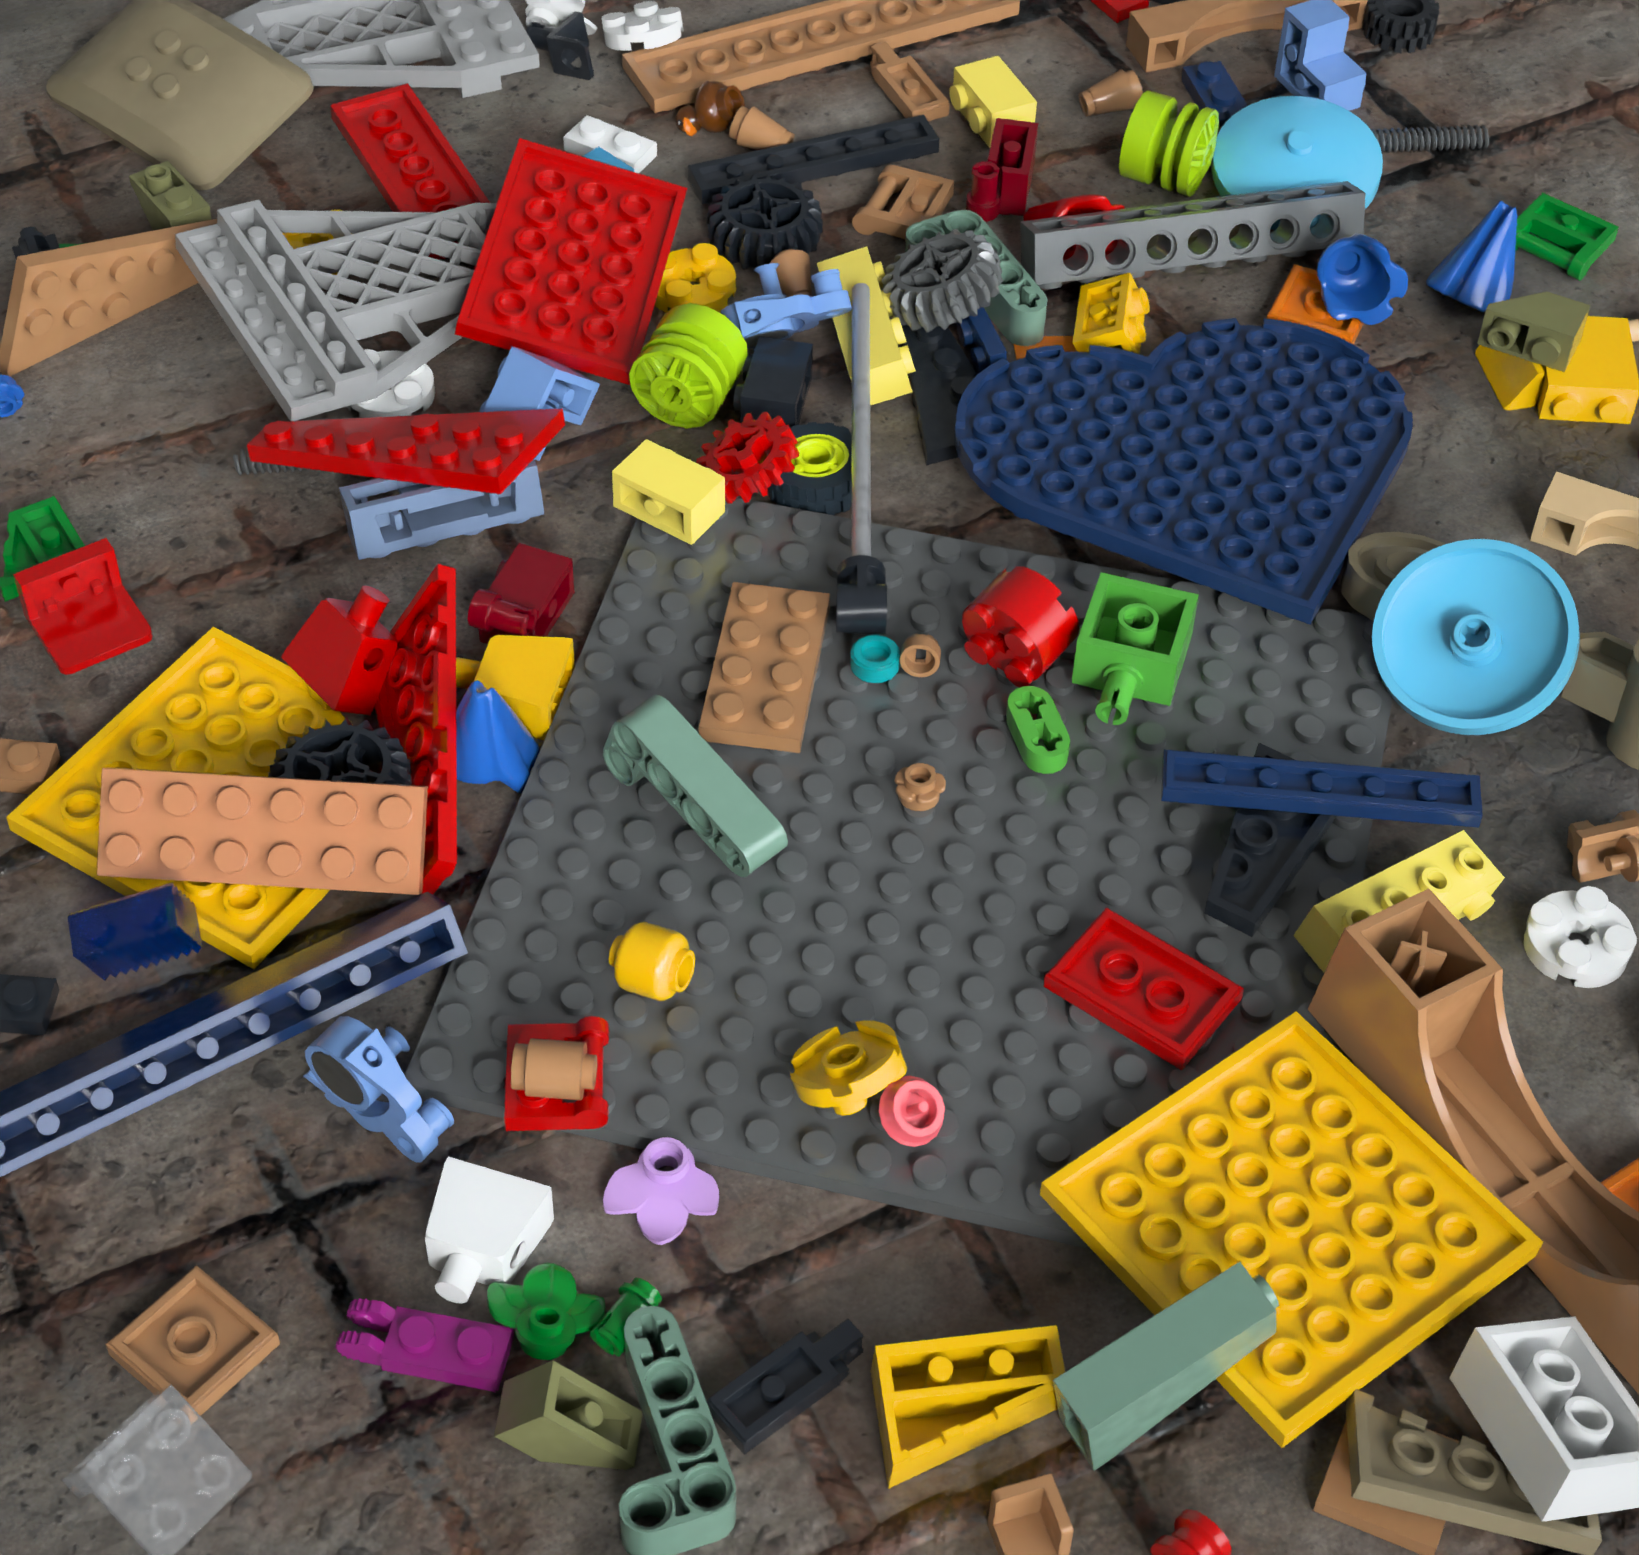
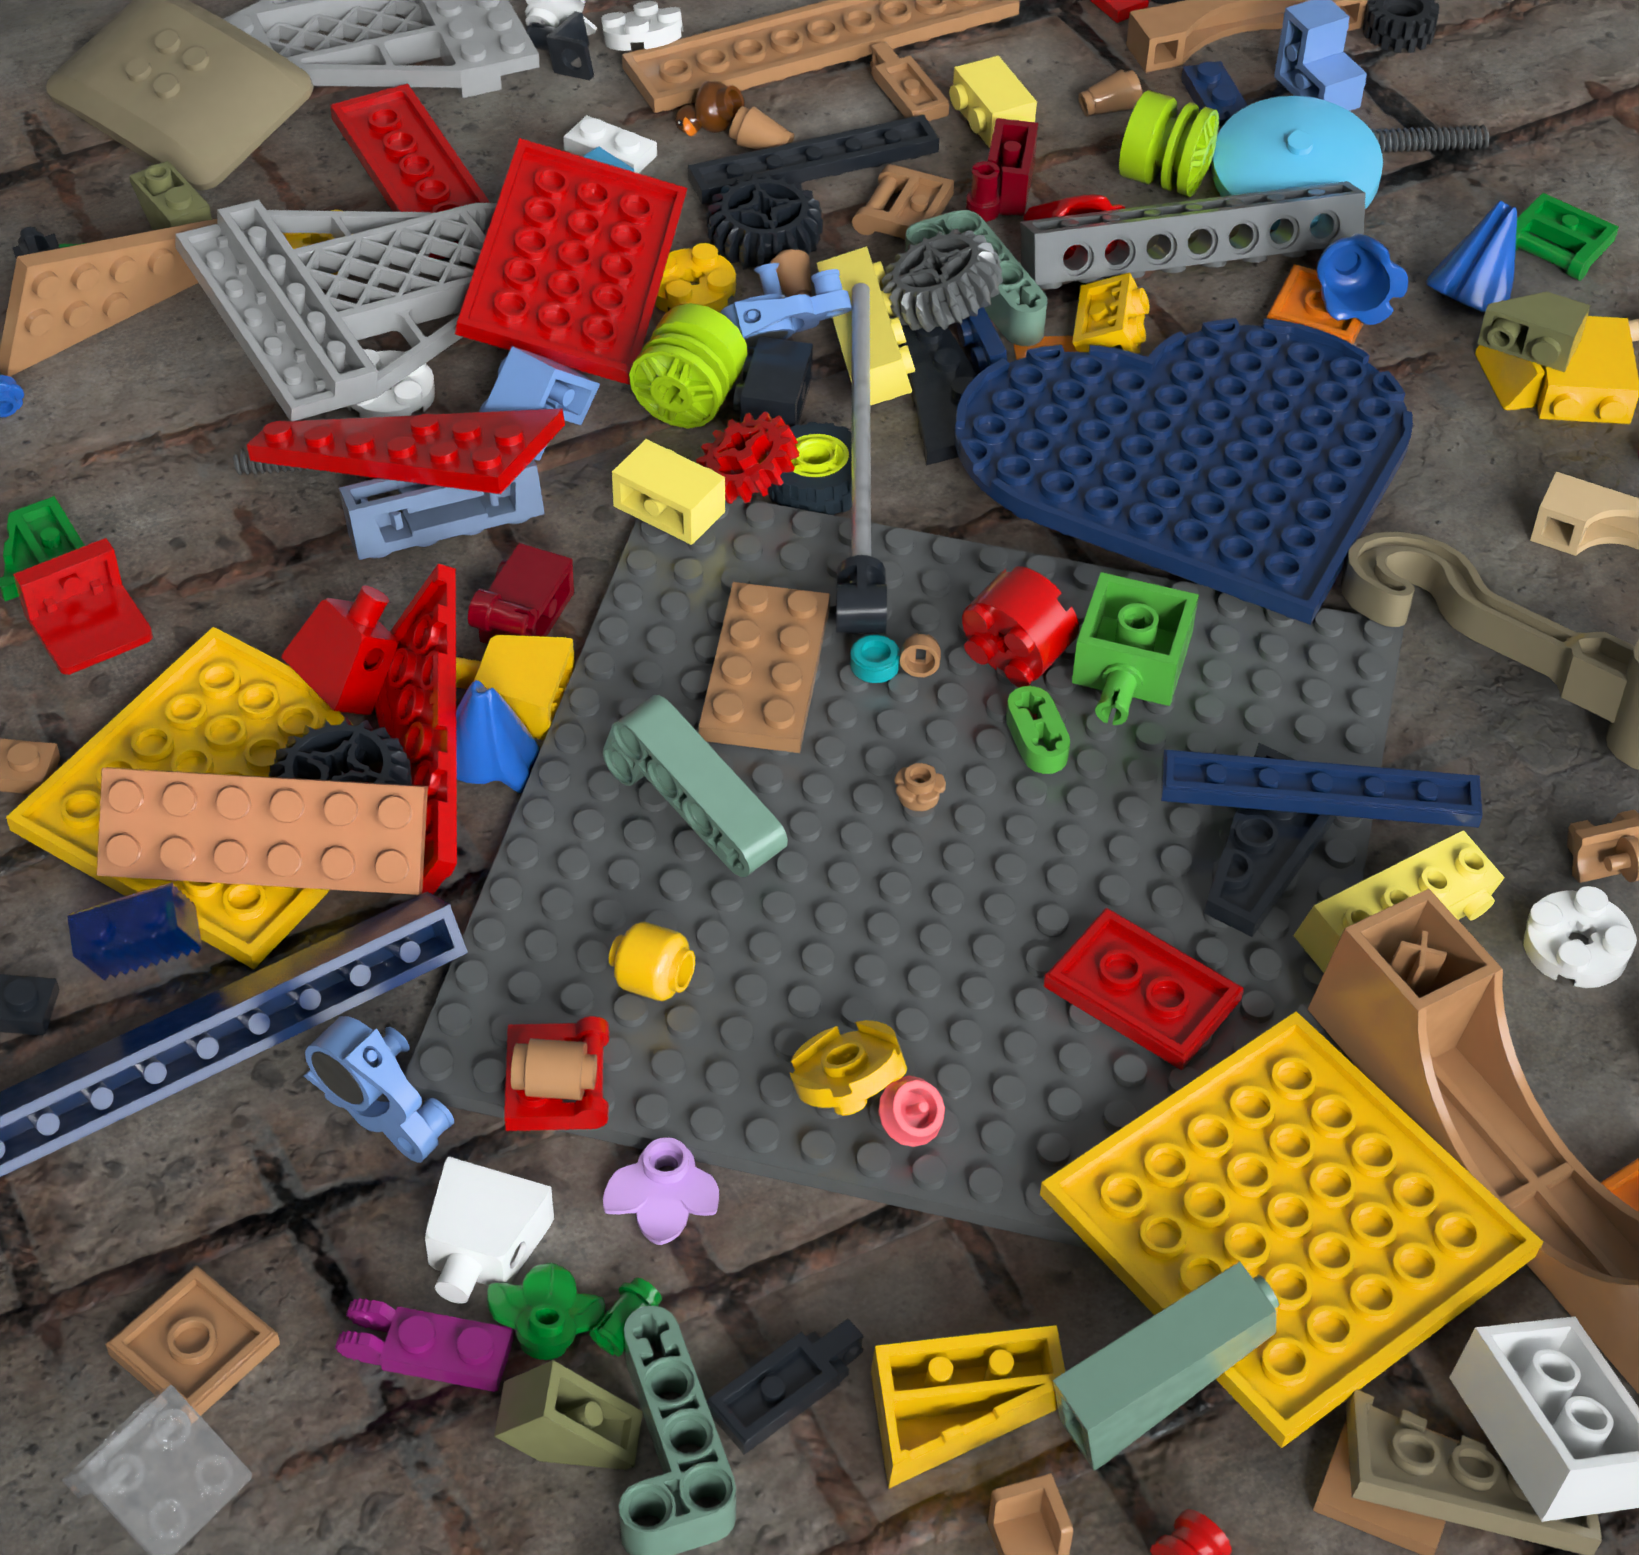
(1476, 636): medium azure dish -> none

